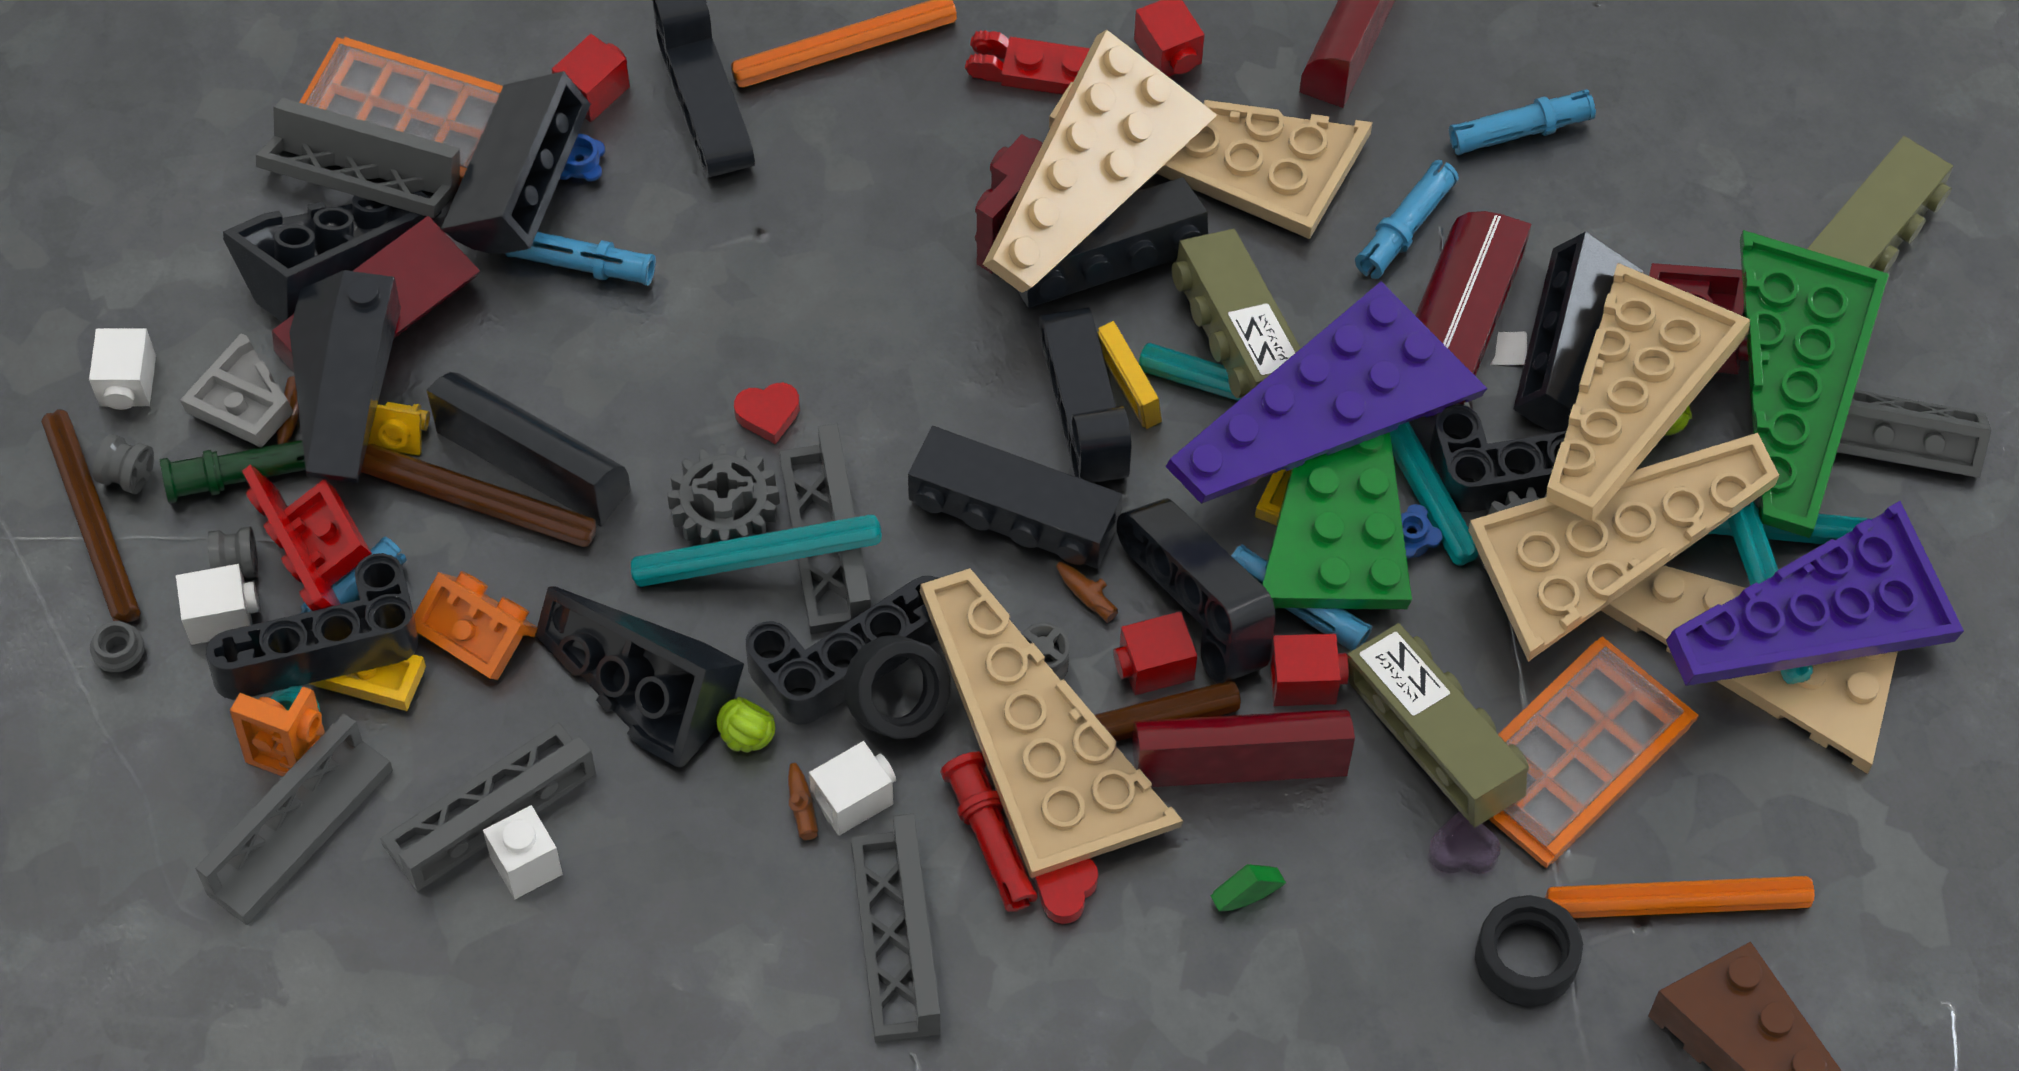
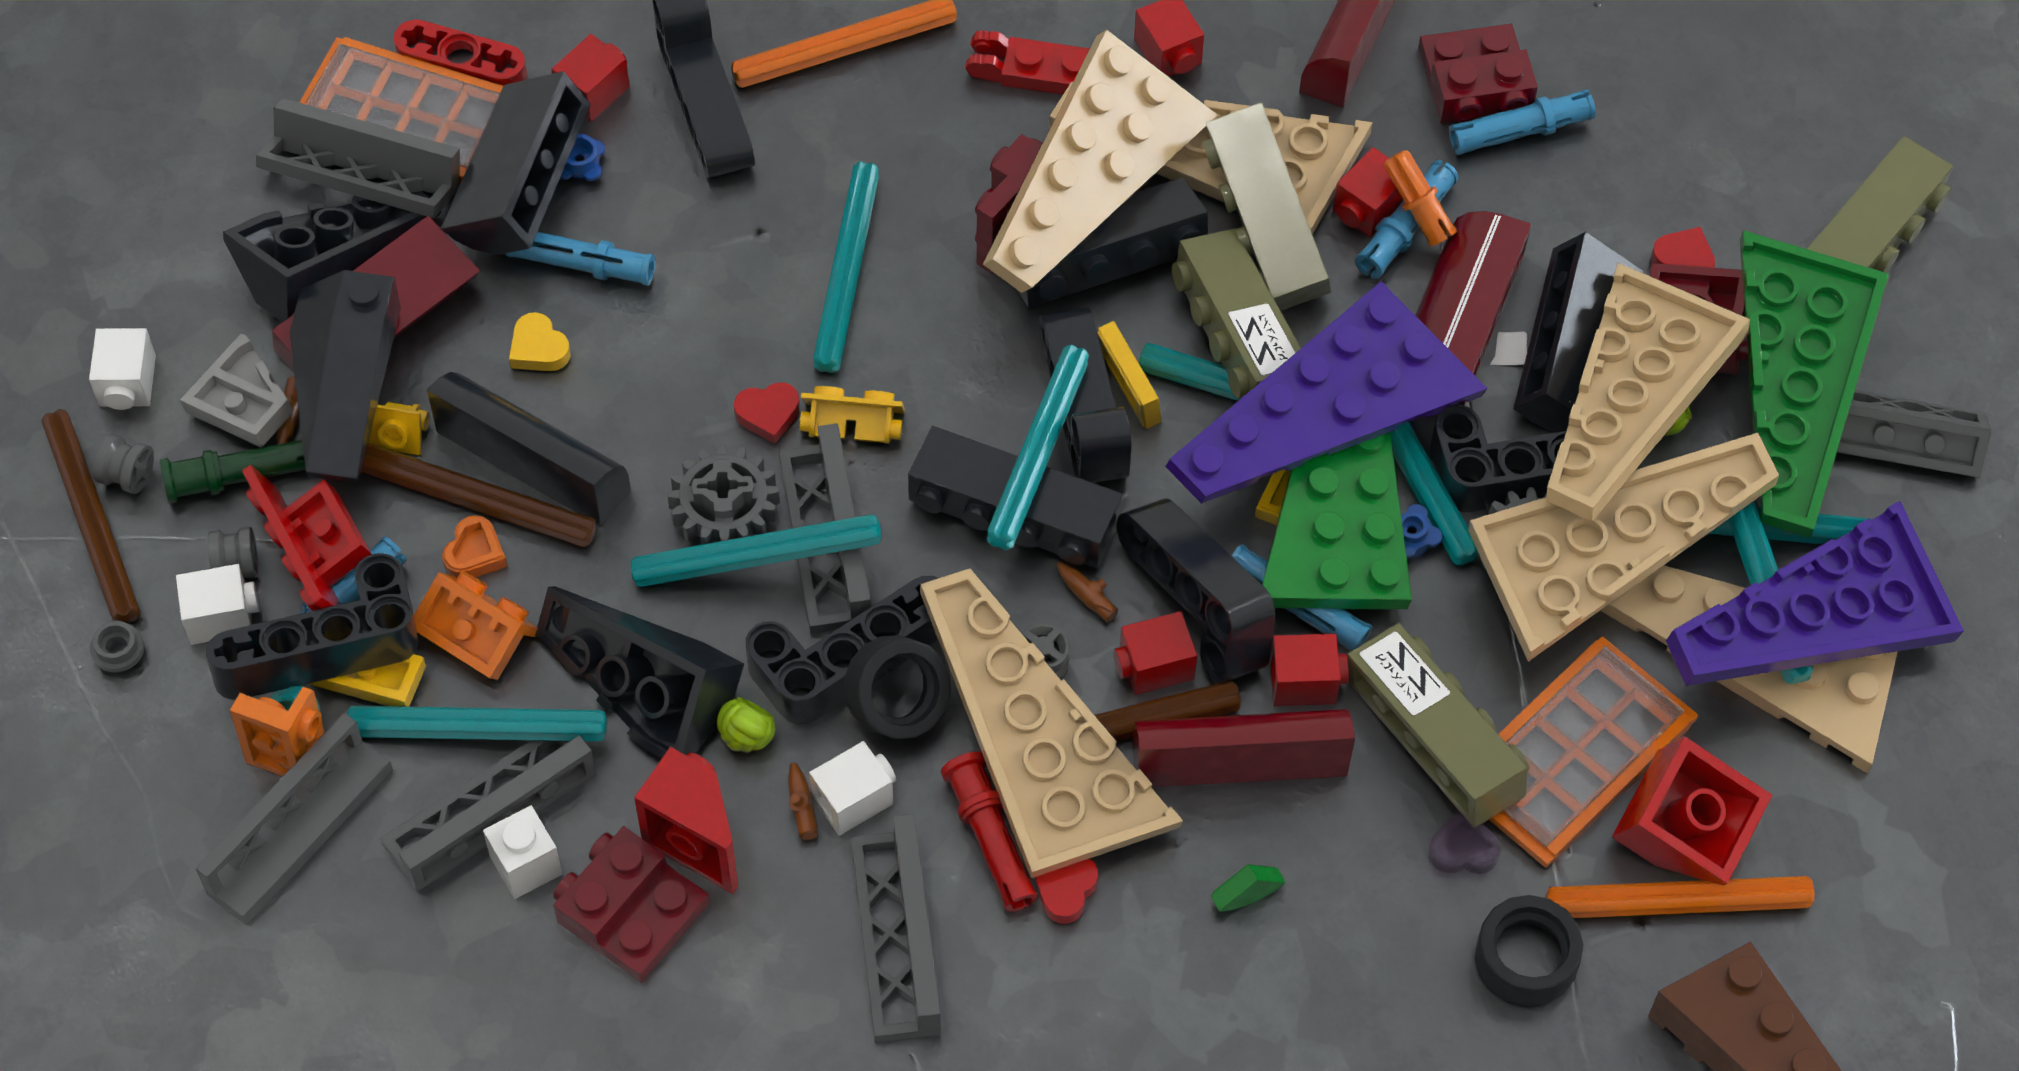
(446, 40): none -> red beam
(474, 549): none -> orange tile
(479, 723): none -> teal axle
(538, 345): none -> yellow tile
(628, 903): none -> dark red plate
(686, 817): none -> red slope
(846, 267): none -> teal axle
(872, 413): none -> yellow hinge
(1037, 448): none -> teal axle
(1266, 205): none -> brick
(1366, 193): none -> red brick
(1419, 198): none -> orange axle
(1477, 72): none -> dark red plate
(1683, 248): none -> red tile
(1692, 813): none -> red slope

